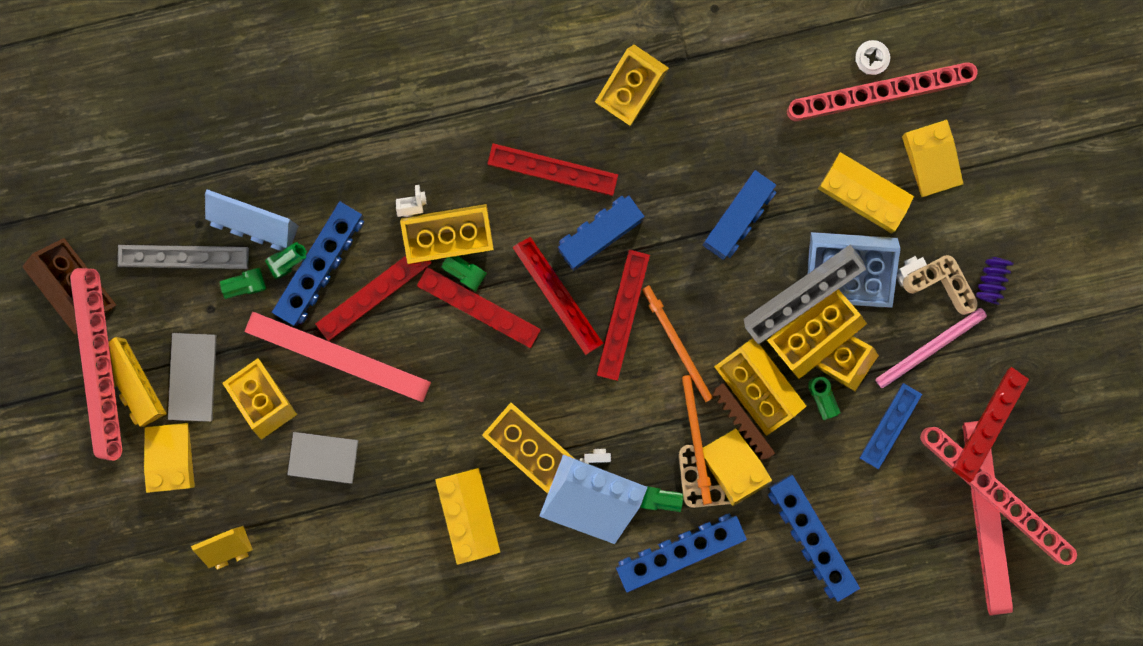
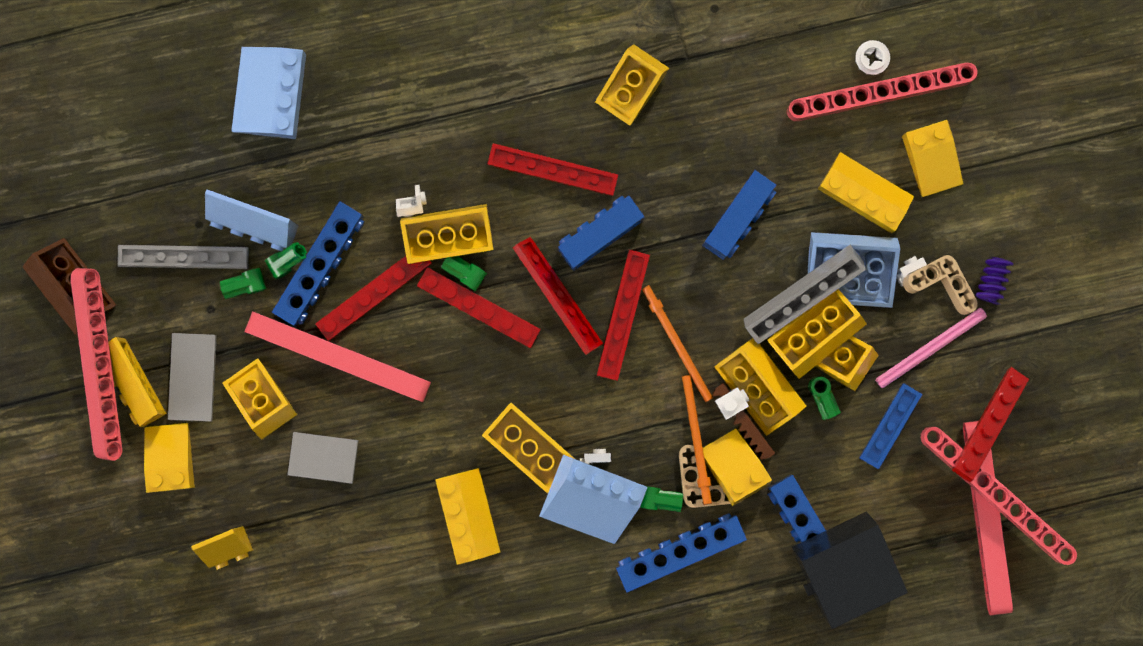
(269, 91): none -> light blue slope
(732, 402): none -> white bracket
(849, 570): none -> black container

